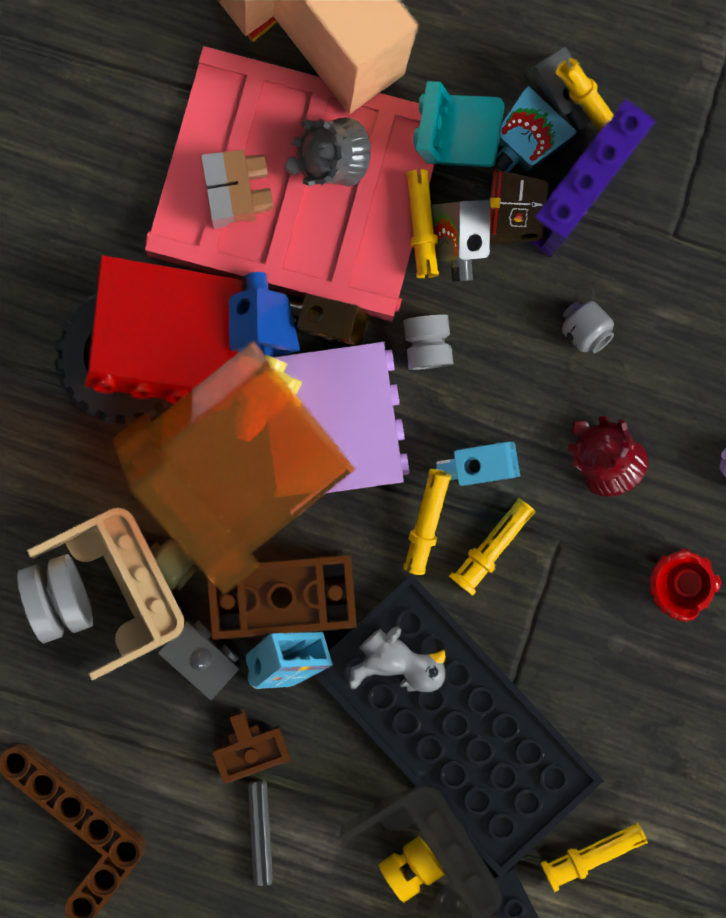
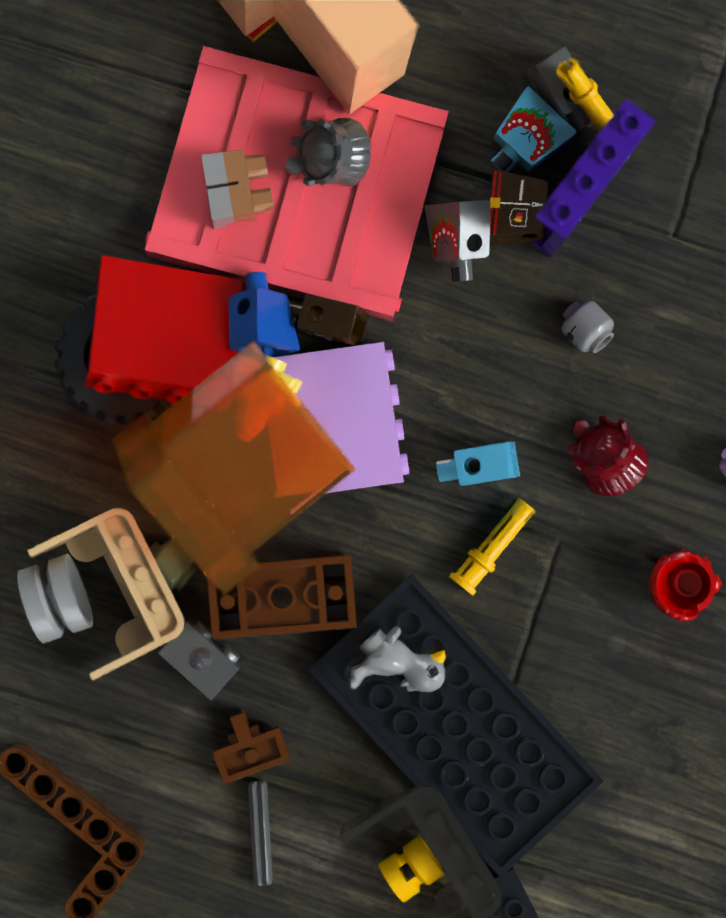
(273, 660): medium azure torso -> none
(422, 224): yellow pin -> none
(423, 534): yellow pin -> none
(428, 342): light grey wheel -> none
(458, 128): teal bracket -> none
(579, 862): yellow pin -> none

